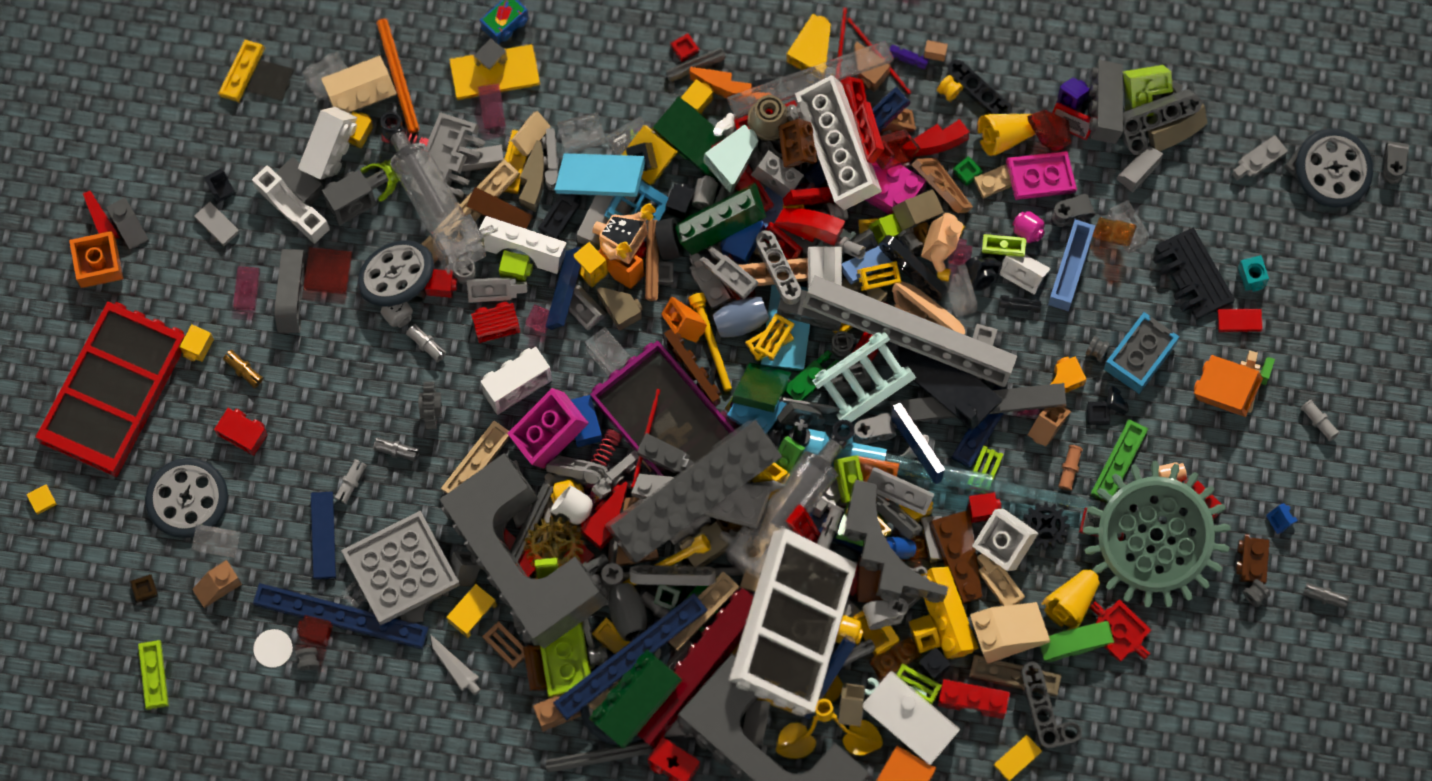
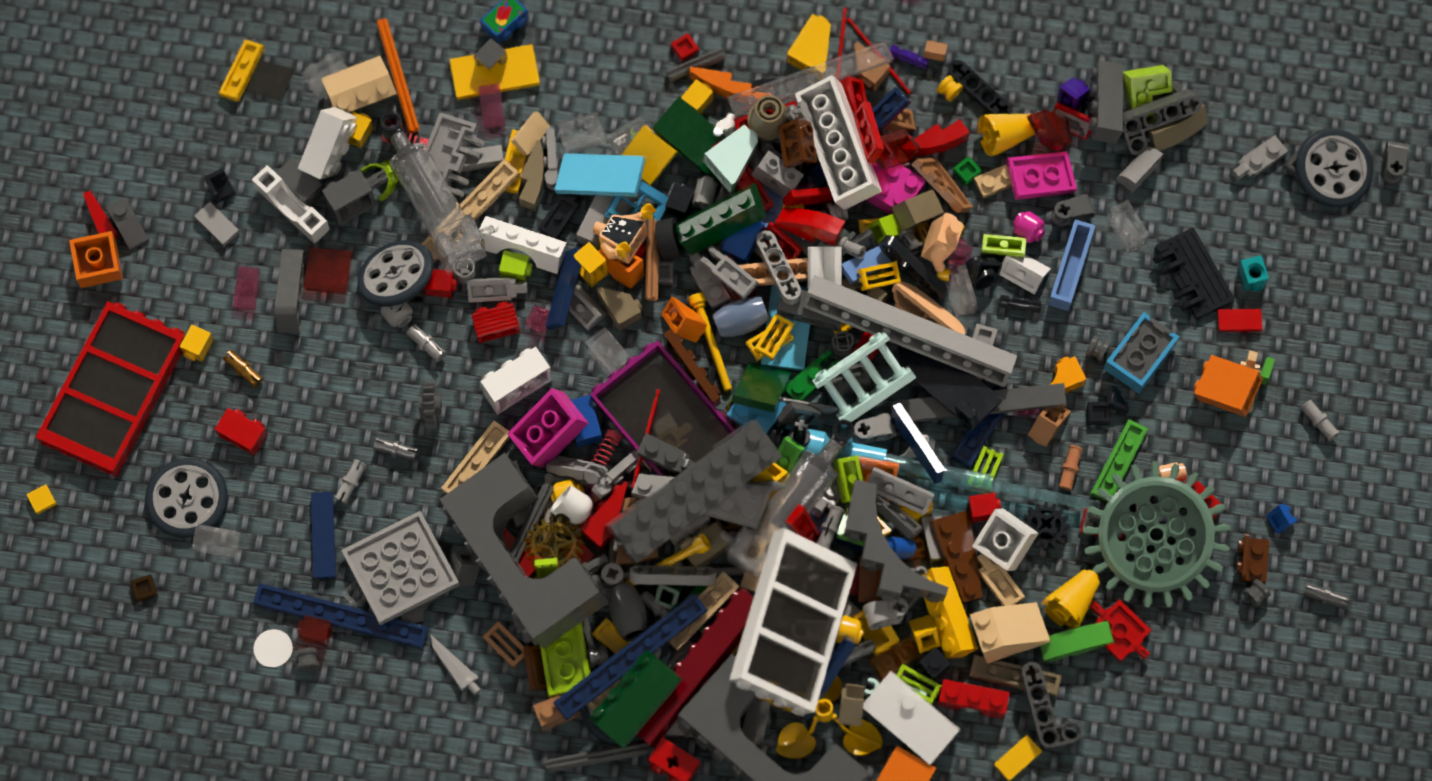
(153, 674): lime tile -> none
(216, 584): medium nougat slope -> none
(471, 610): yellow panel -> none
(497, 209): reddish brown tile -> none
(645, 150): black panel -> none
(1114, 231): clear orange slope -> none

